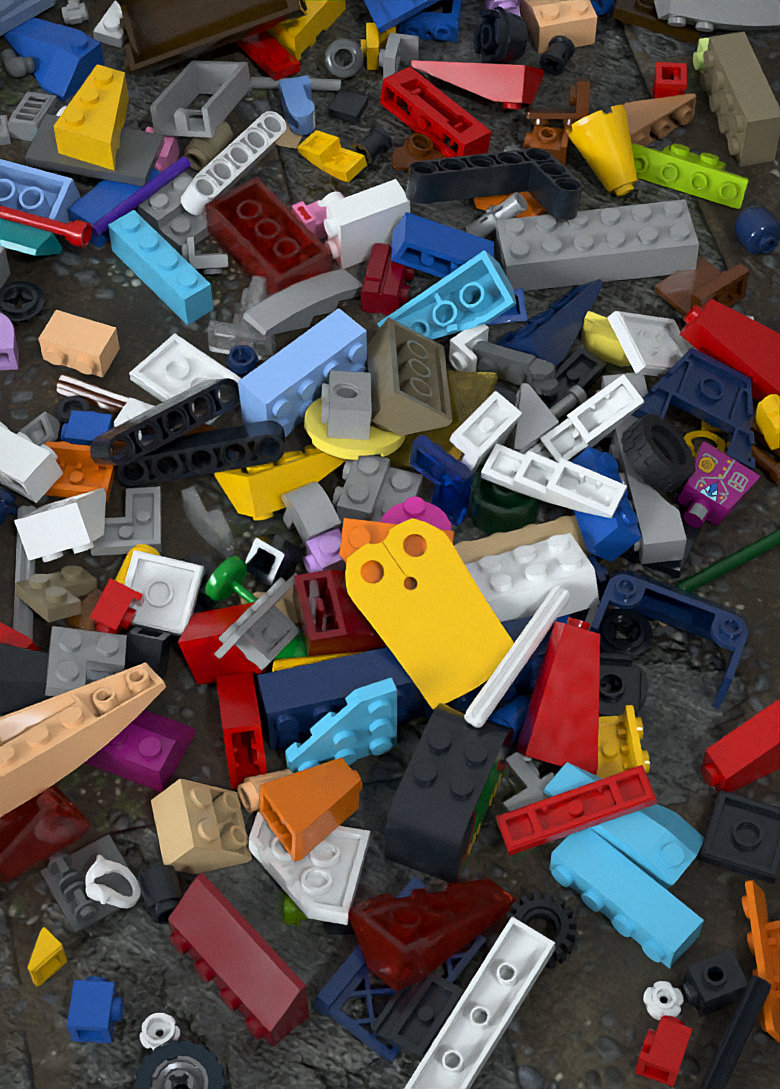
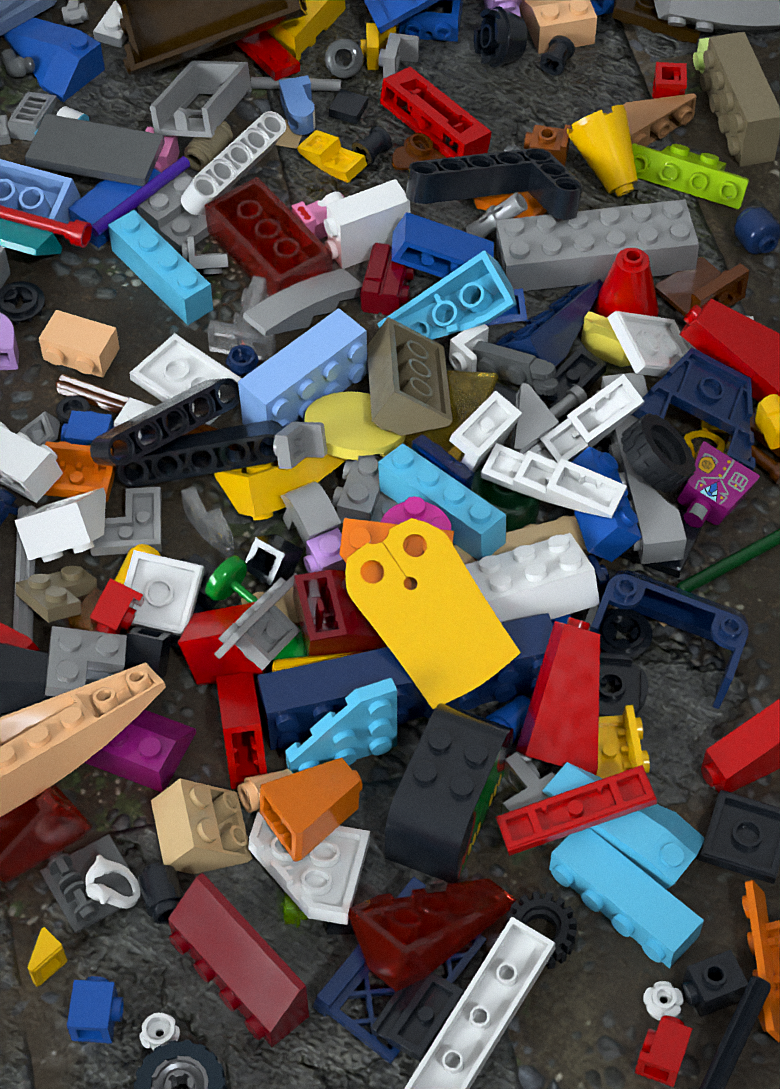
(94, 119): yellow wedge -> none
(298, 442): none -> light grey bracket
(347, 405): light grey brick -> none
(475, 522): none -> medium azure brick
(496, 82): wedge -> none
(517, 657): white axle -> none
(577, 97): reddish brown bracket -> none
(628, 286): none -> red cone

